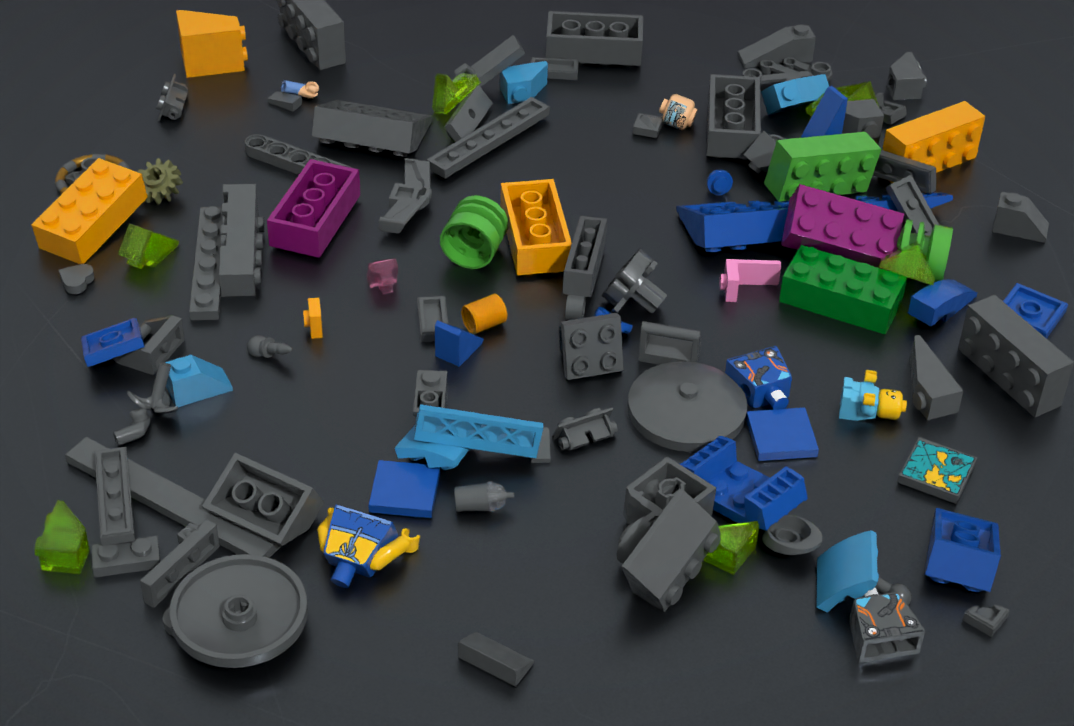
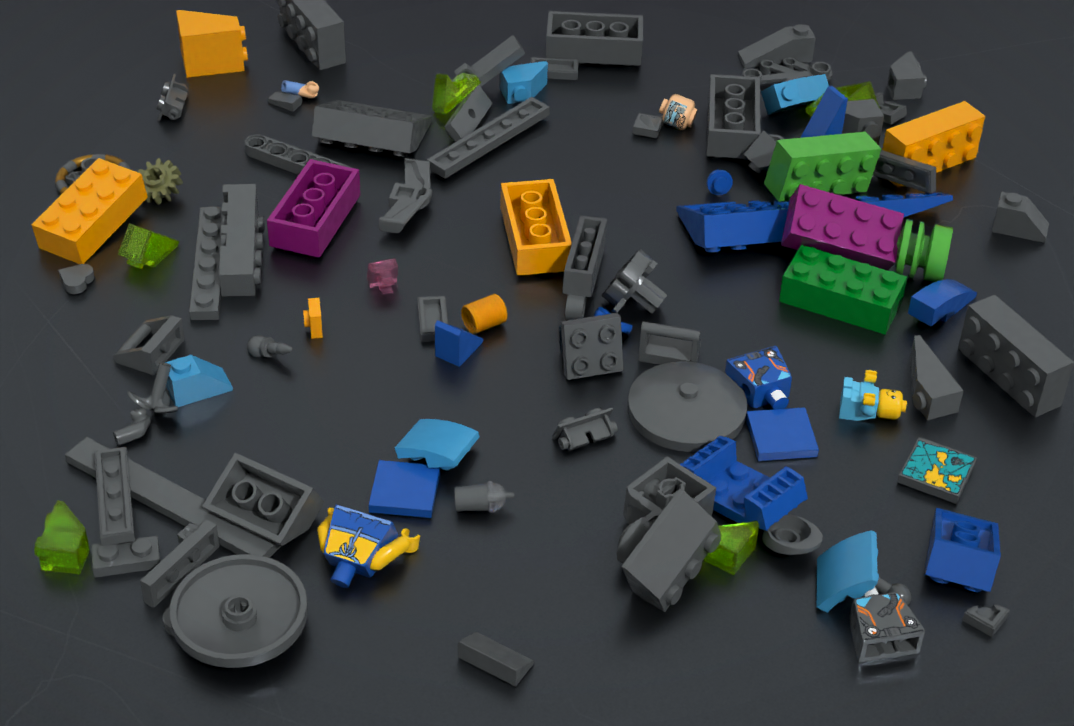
(112, 342): blue tile -> none
(430, 389): dark grey slope -> none
(474, 232): bright green wheel -> none
(478, 431): dark azure fence -> none
(543, 454): dark grey piece -> none
(748, 273): bright pink bracket -> none
(910, 263): clear neon green slope -> none
(911, 202): dark grey plate -> none
(1036, 308): blue tile -> none

